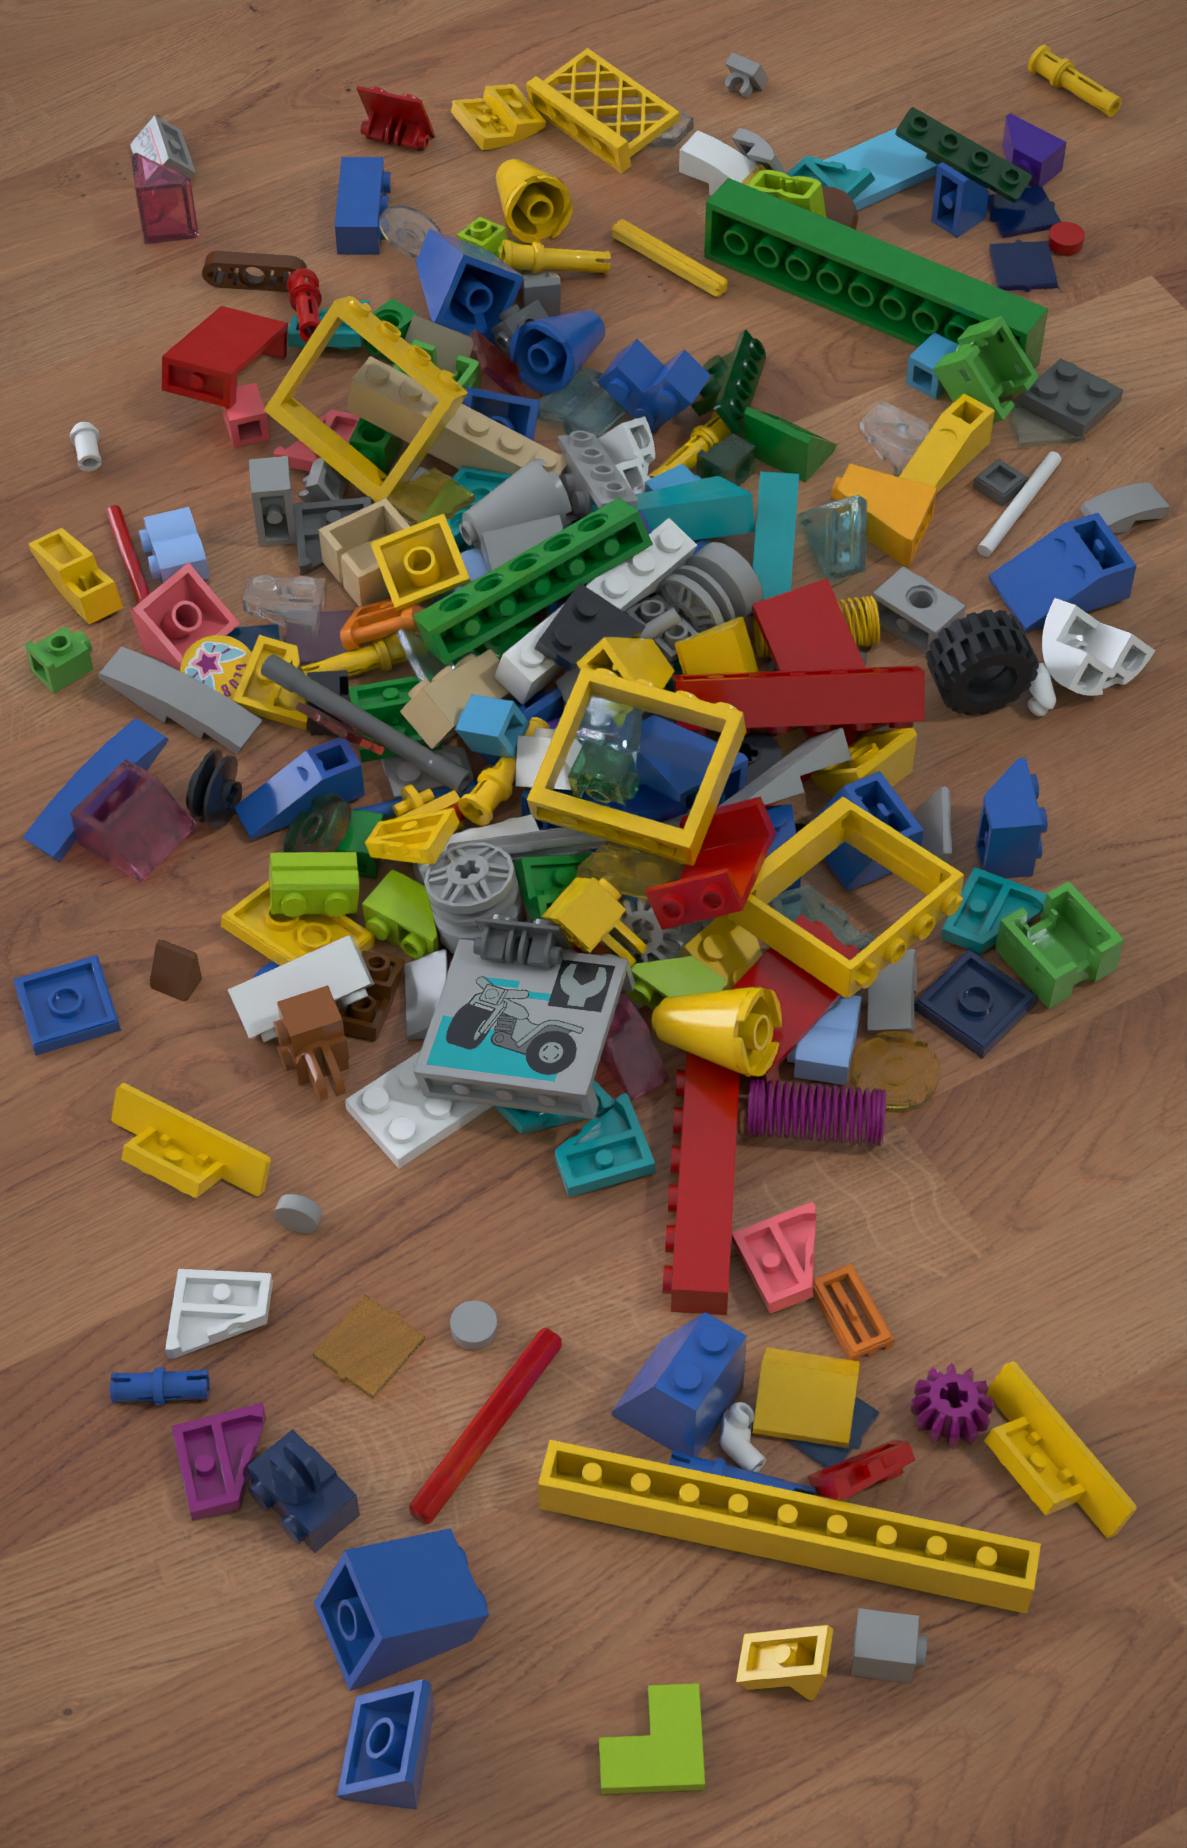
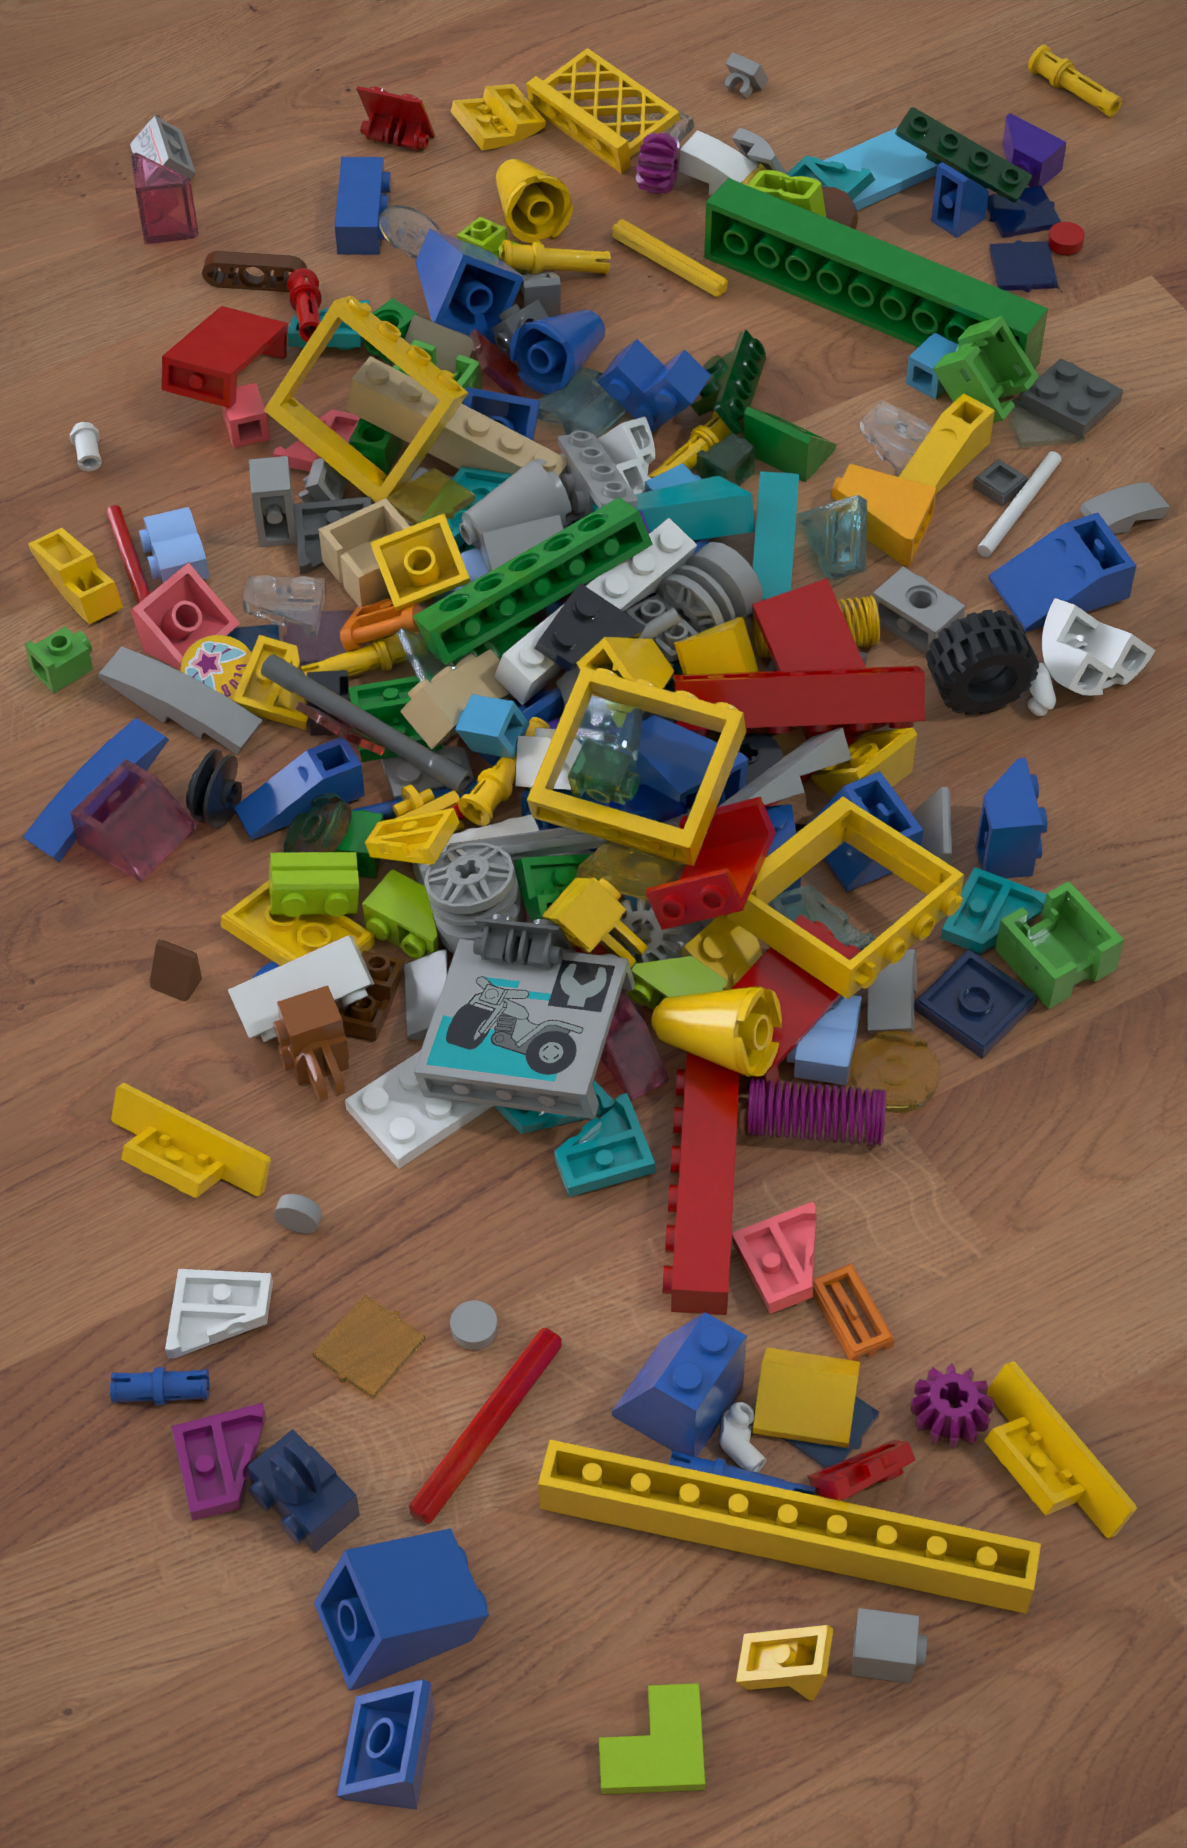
(66, 1005): blue tile -> none
(658, 163): none -> magenta gear

